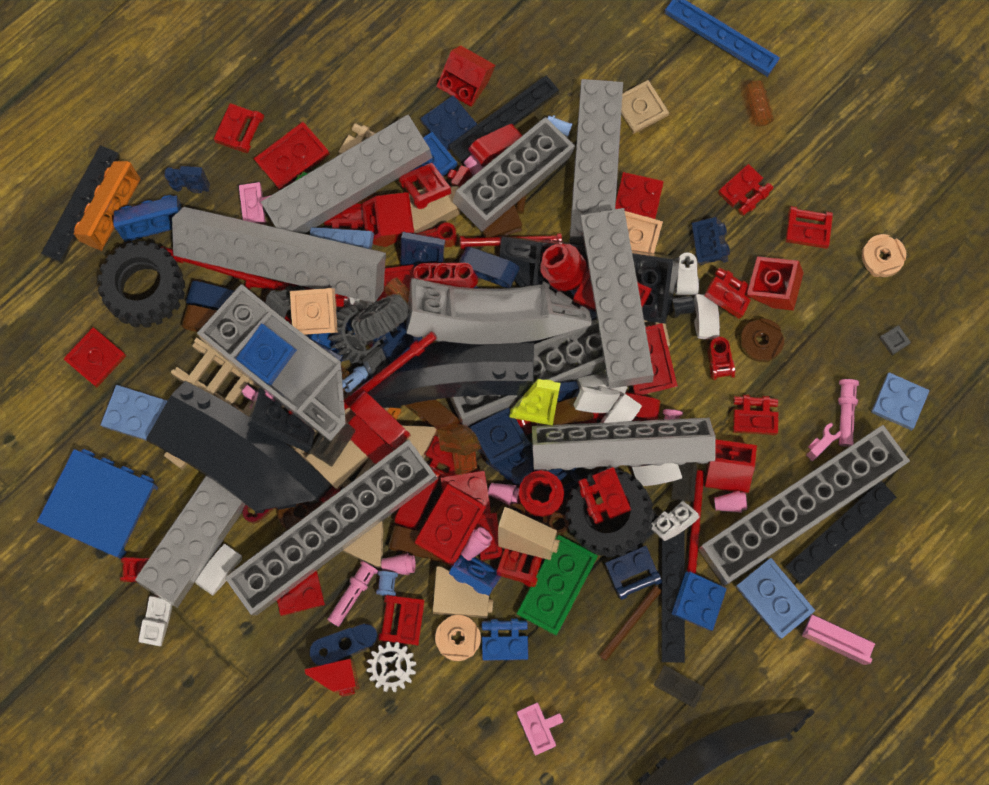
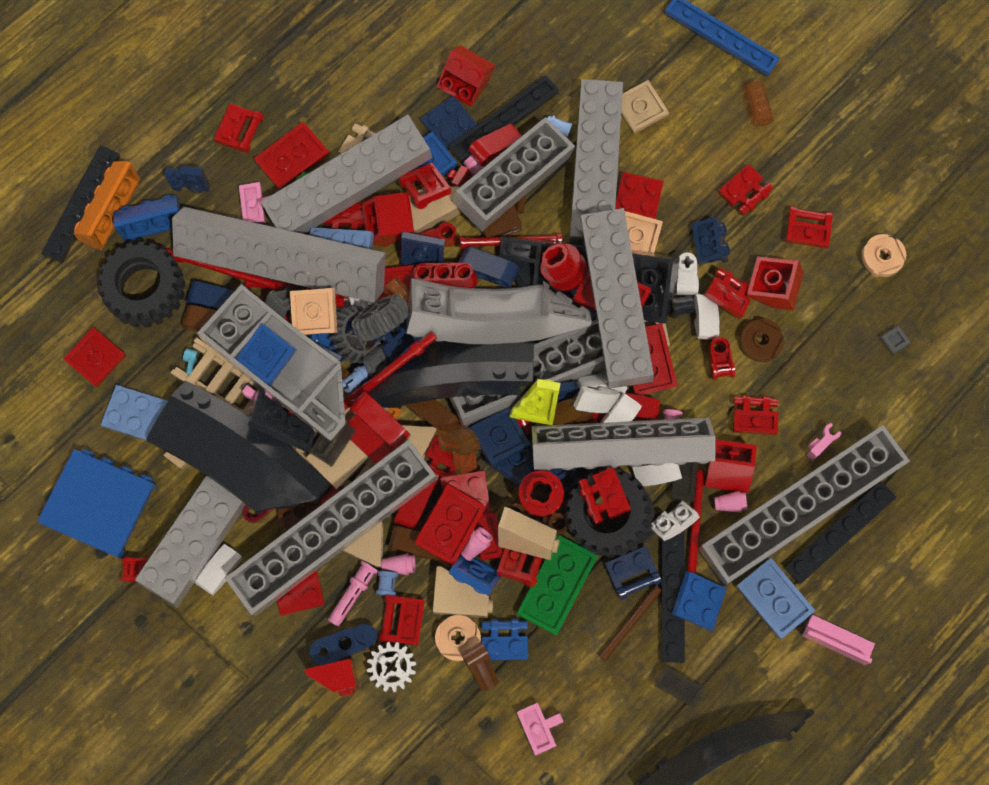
(156, 621): white slope -> none
(190, 357): none -> medium azure hand
(478, 662): none -> reddish brown piece
(505, 493): bright pink cone -> none
(848, 402): bright pink pin -> none
(900, 401): medium blue plate -> none

